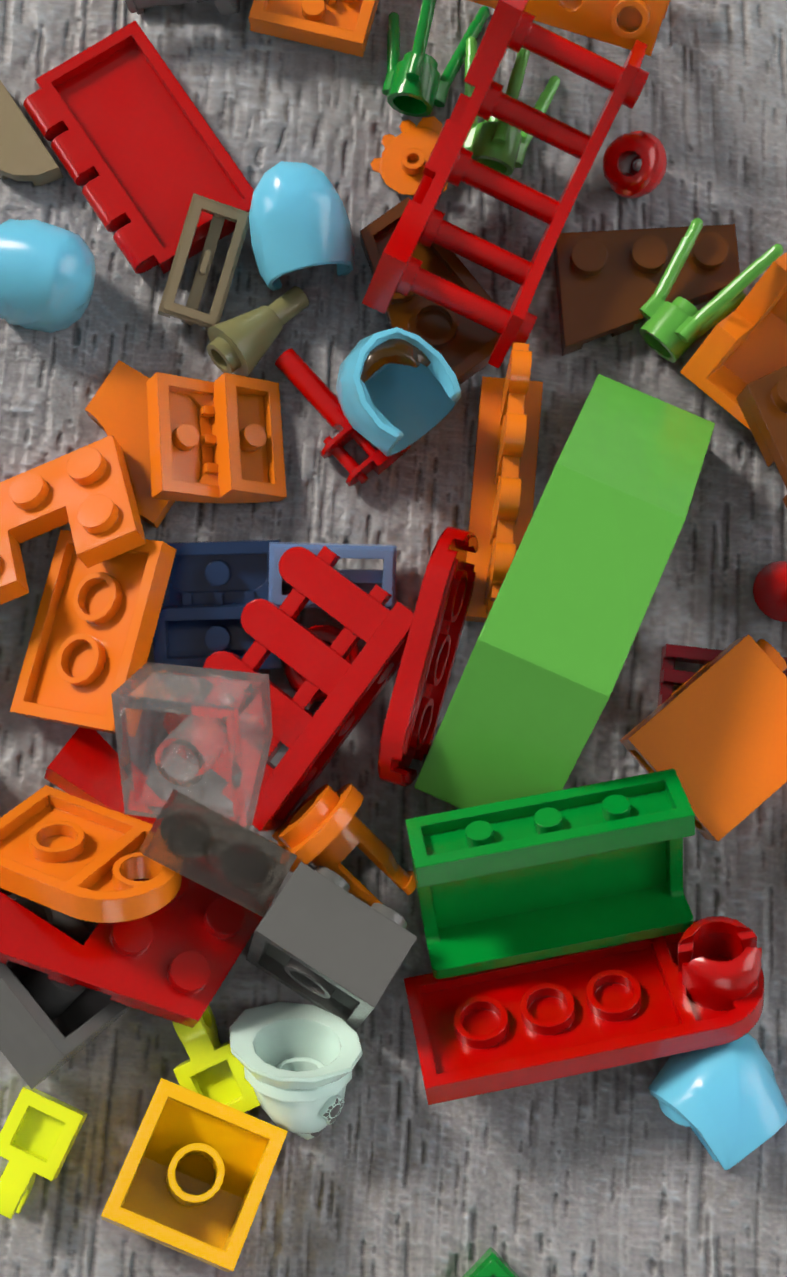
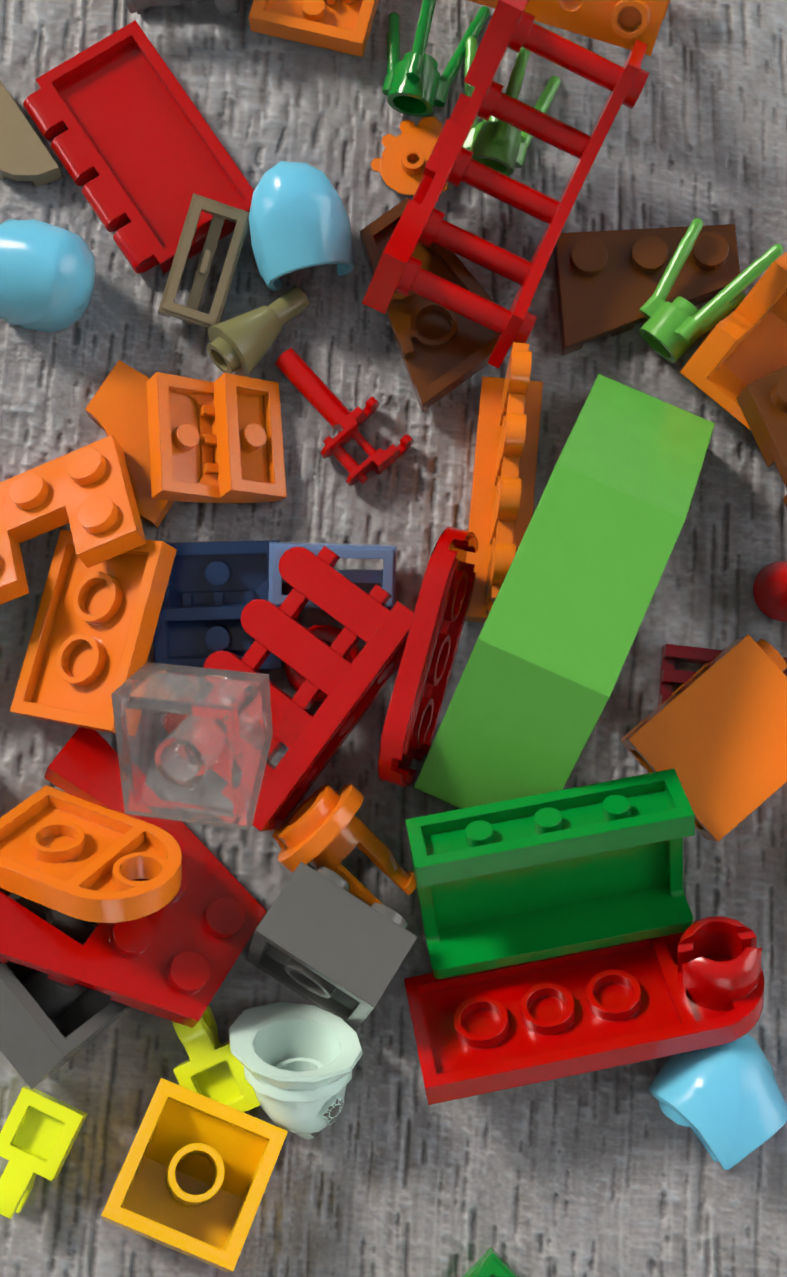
(217, 852): clear smoke tile -> none
(395, 389): medium azure piece -> none
(621, 162): red piece -> none

